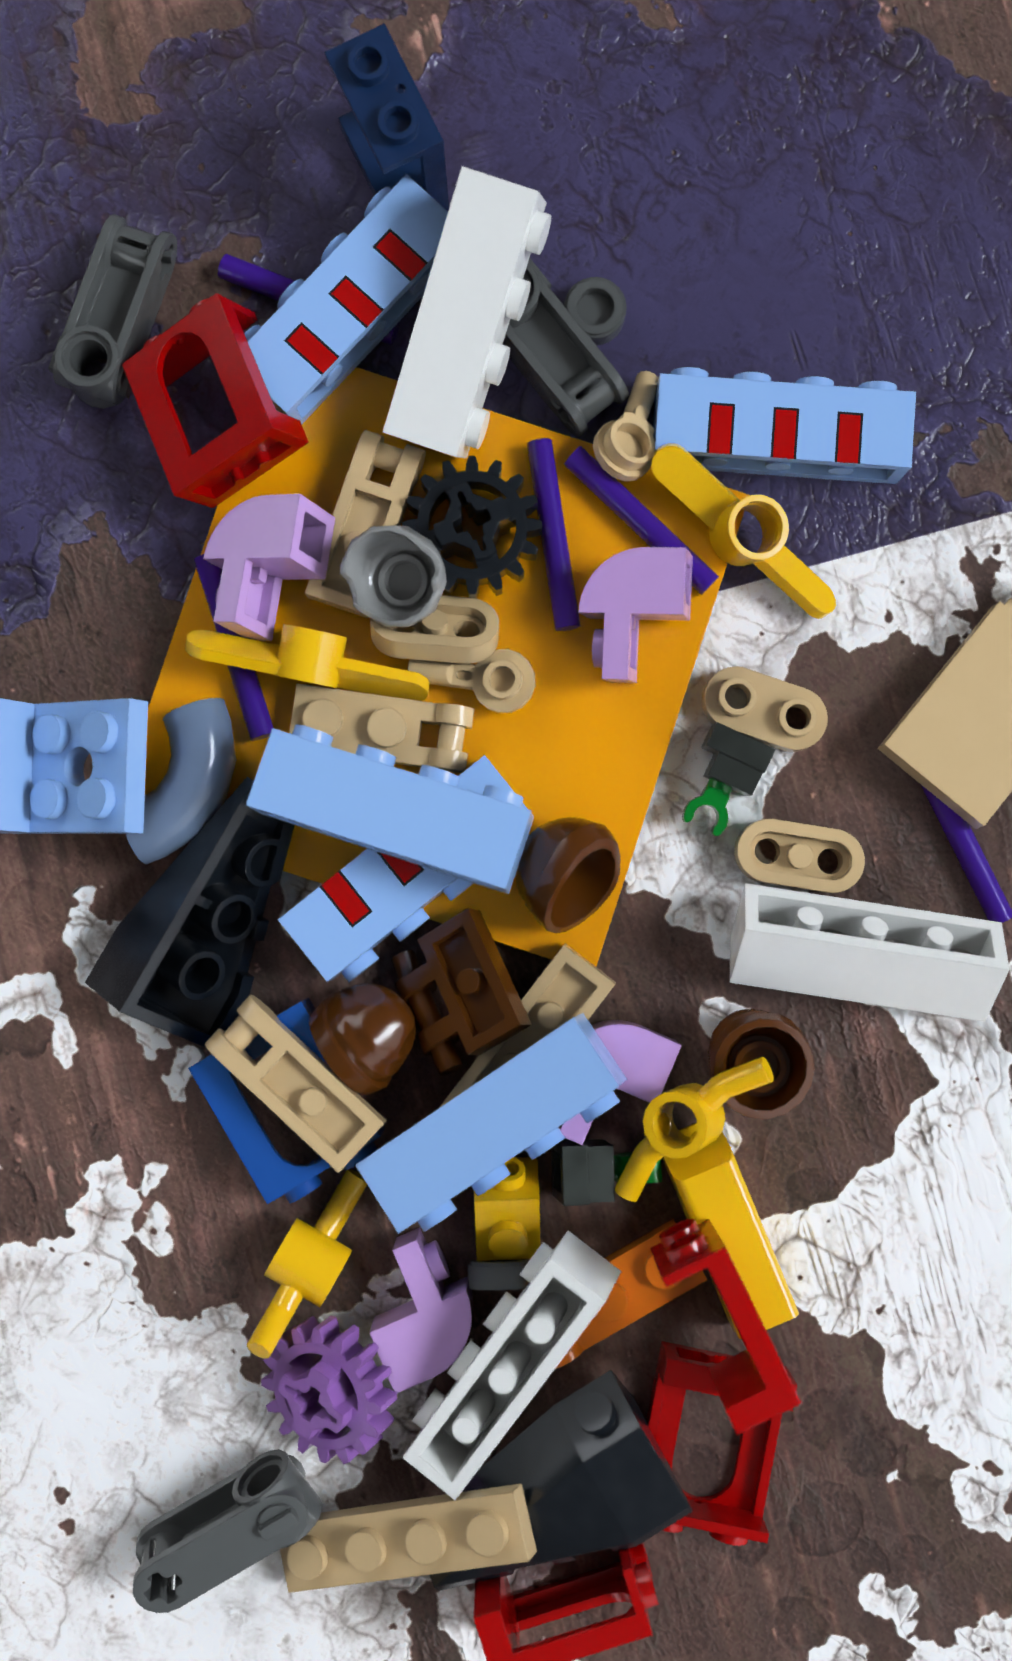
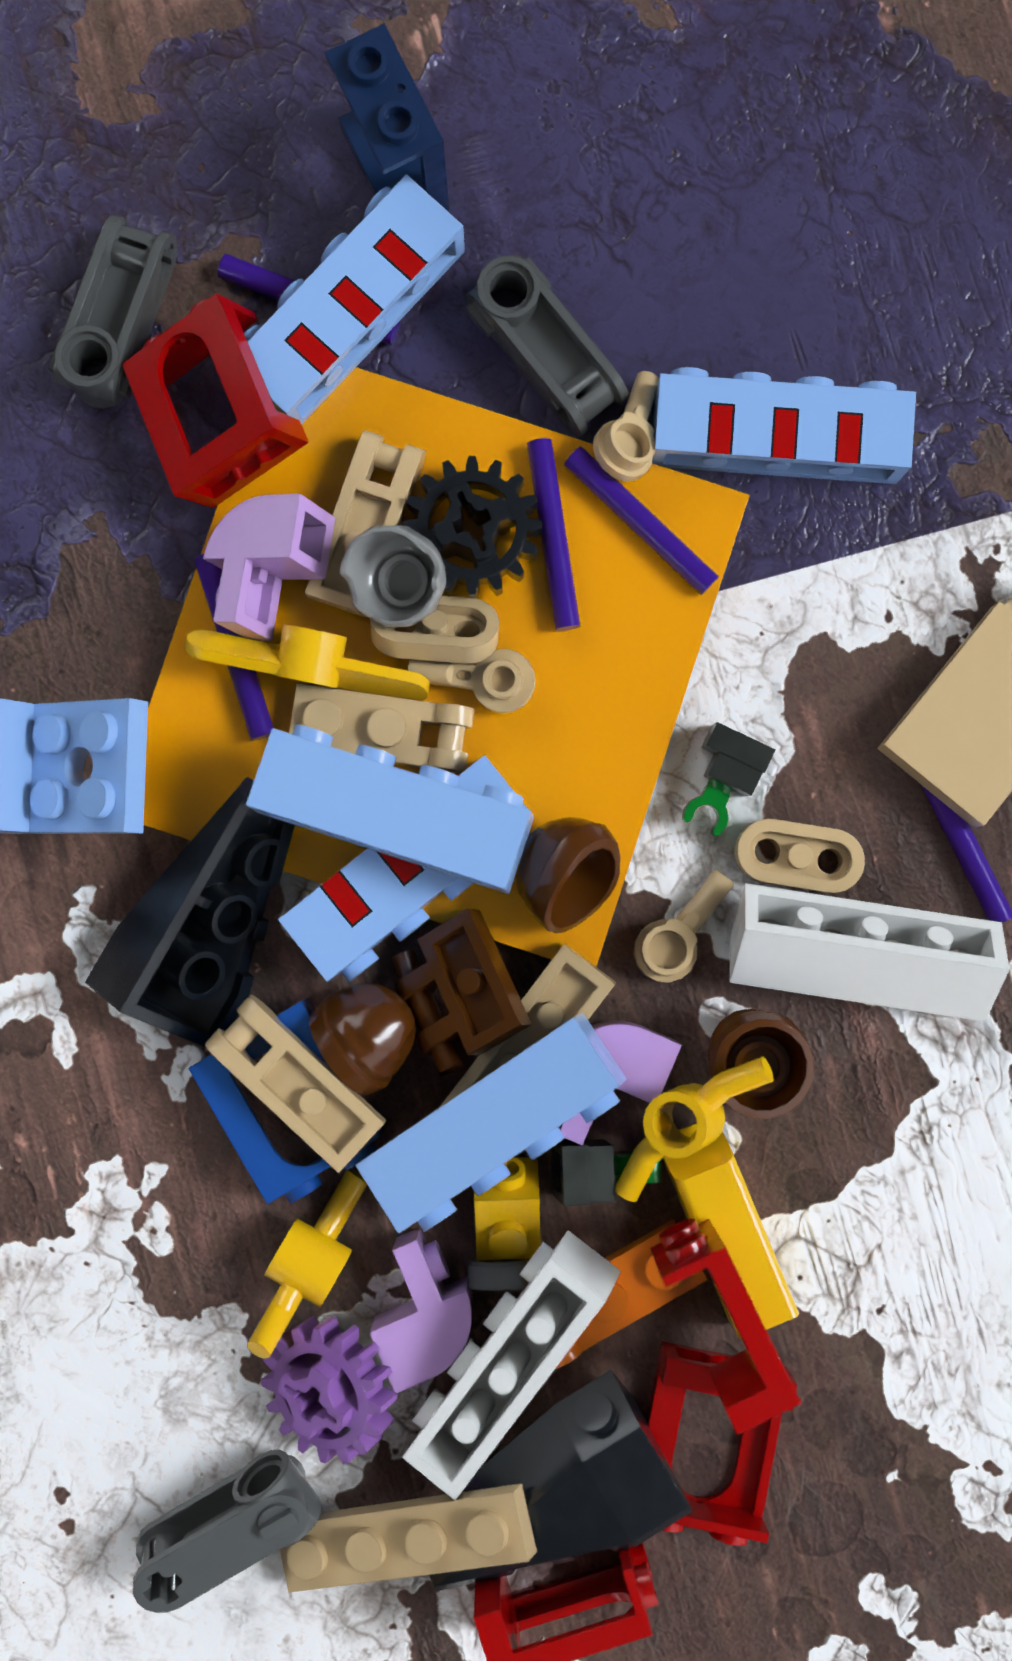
(195, 779): sand blue cylinder -> none
(466, 313): white brick -> none
(597, 308): dark grey tile -> none
(632, 588): lavender brick -> none
(668, 947): none -> tan plate
(718, 510): yellow piece -> none
(765, 709): tan plate -> none

